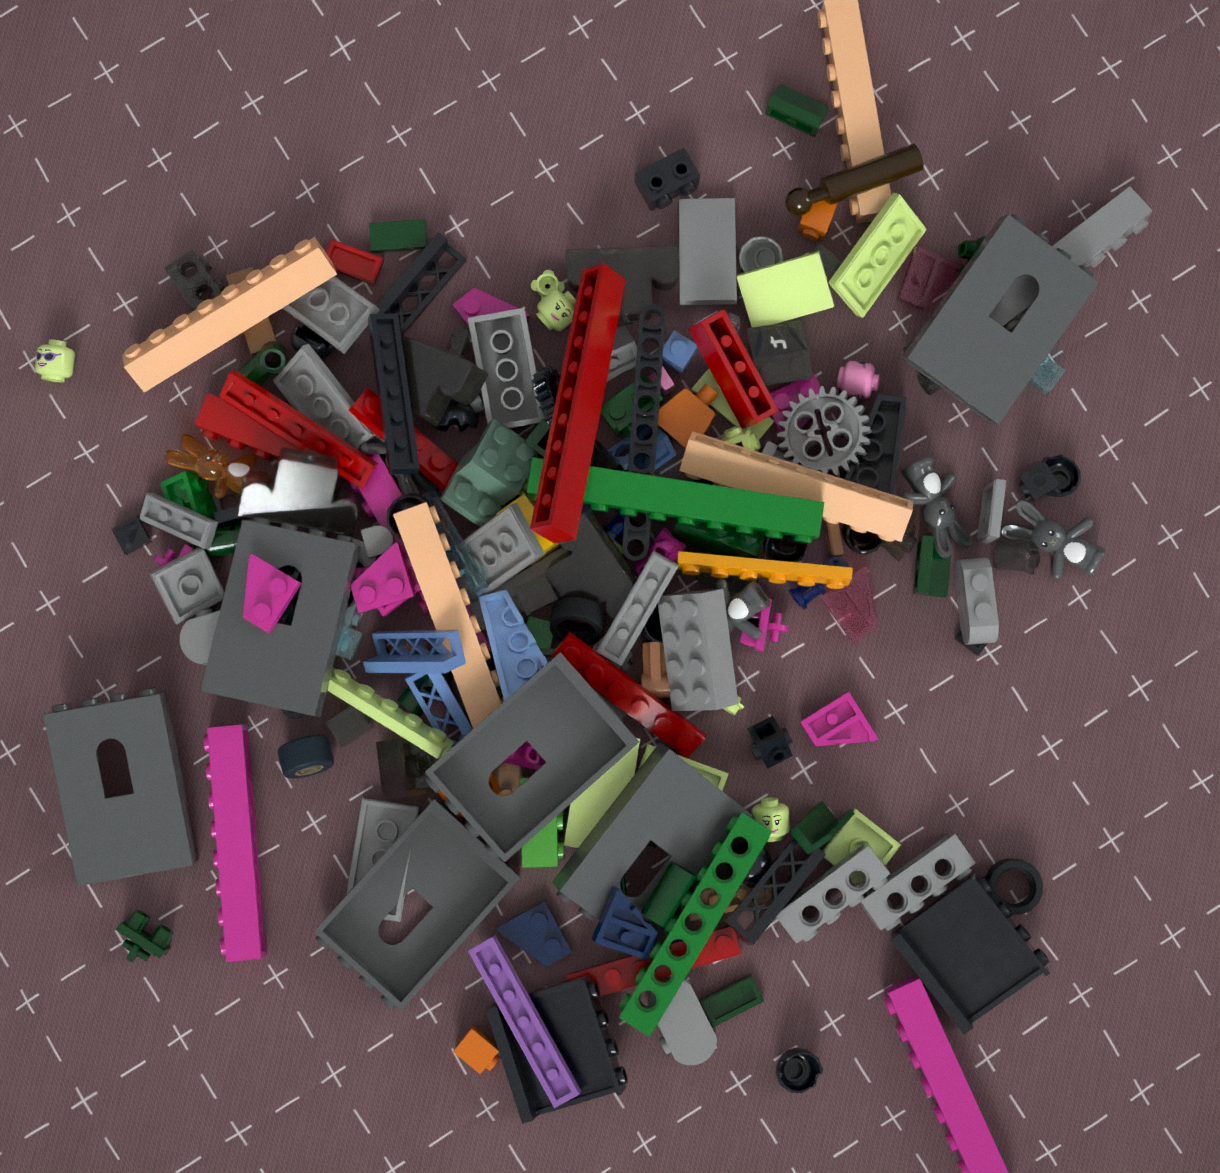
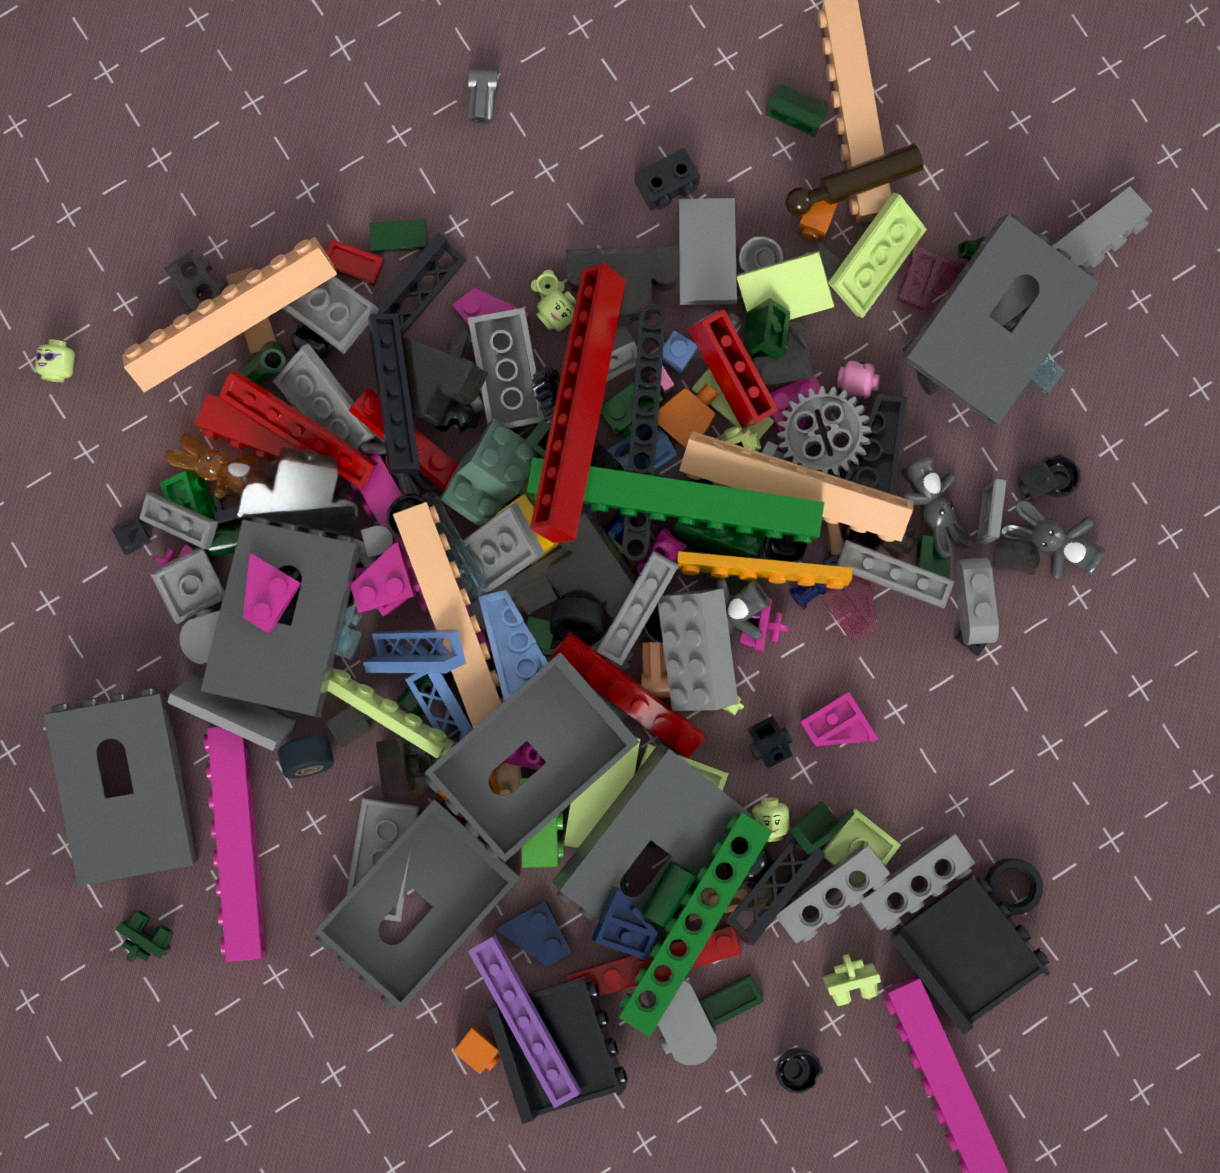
(237, 716): none -> light grey tile
(482, 89): none -> flat silver piece
(767, 329): none -> dark green panel
(850, 977): none -> yellowish green hips
(895, 574): none -> light grey tile

